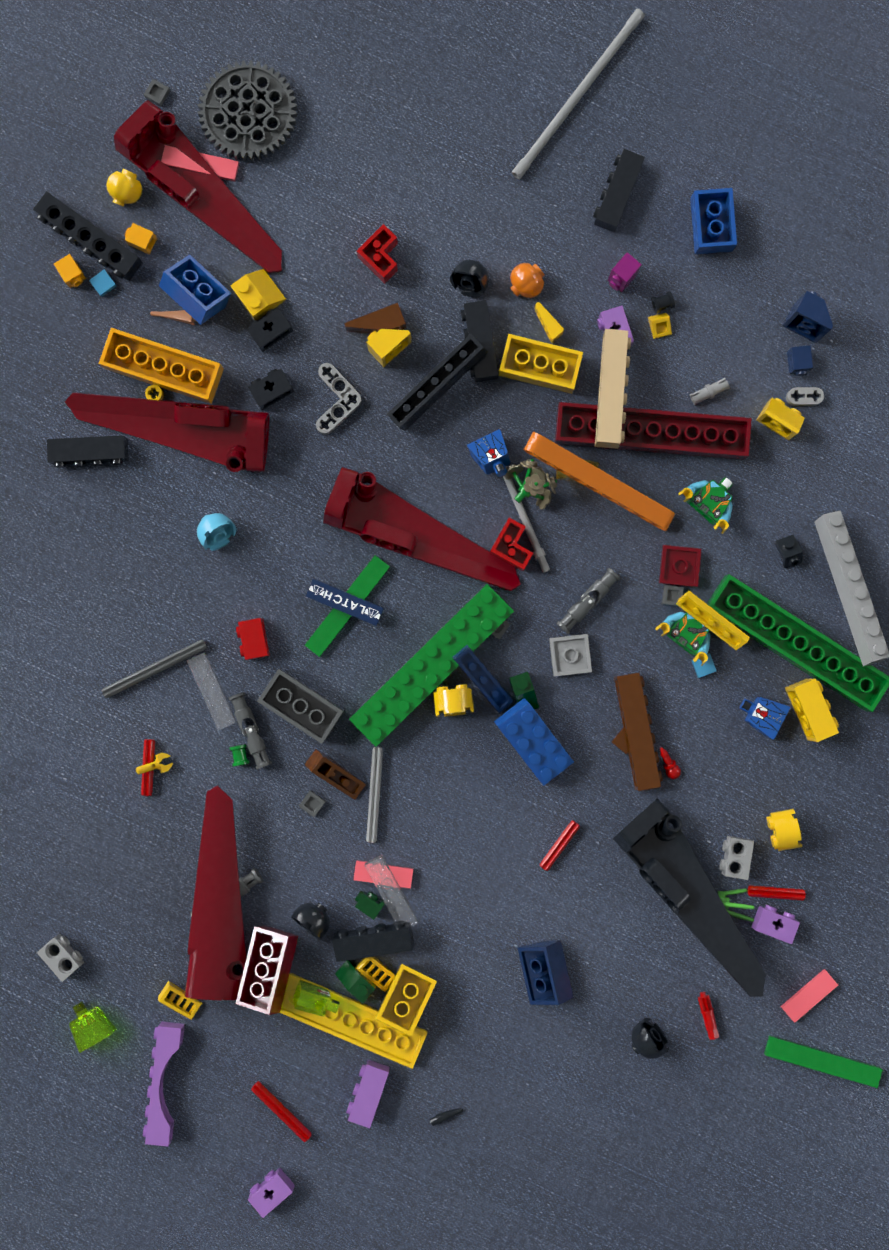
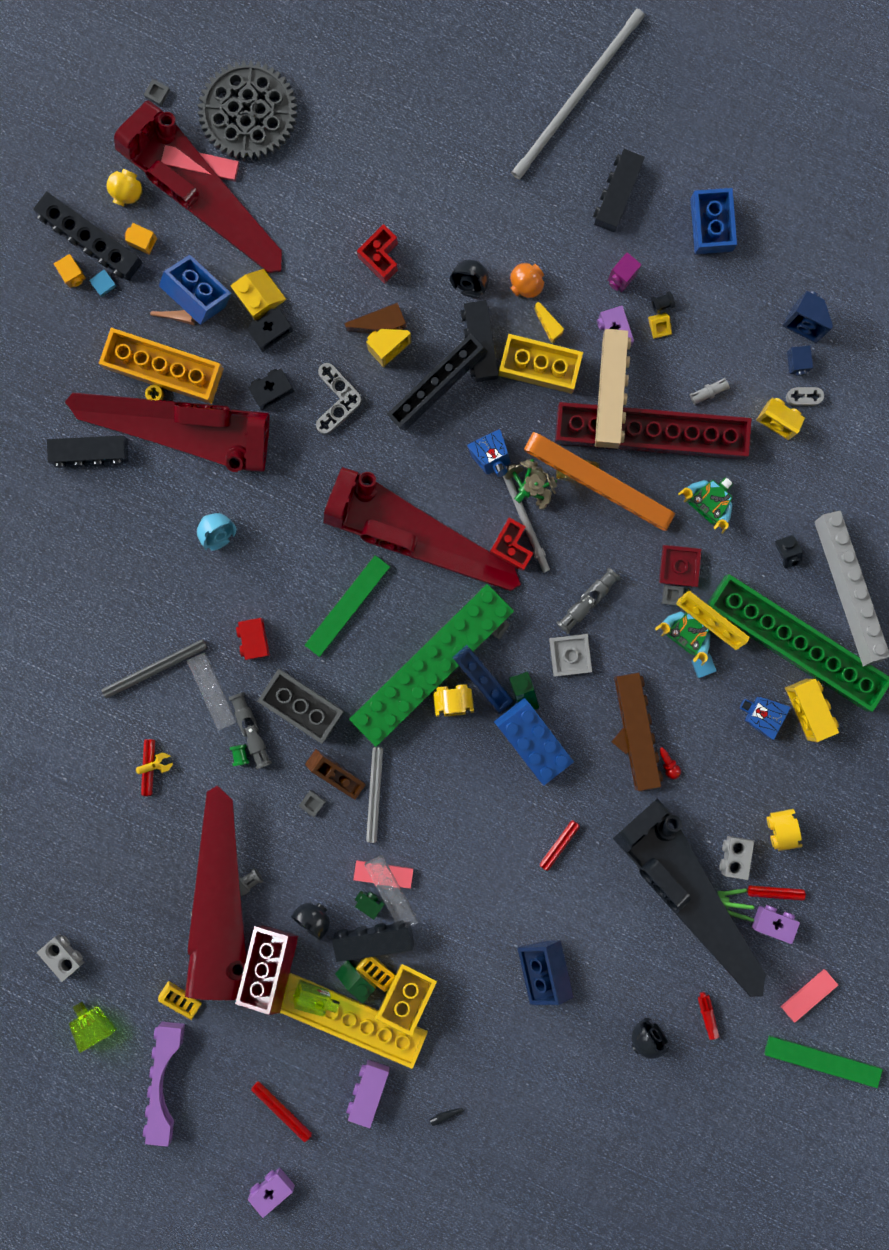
(344, 602): dark blue tile -> none

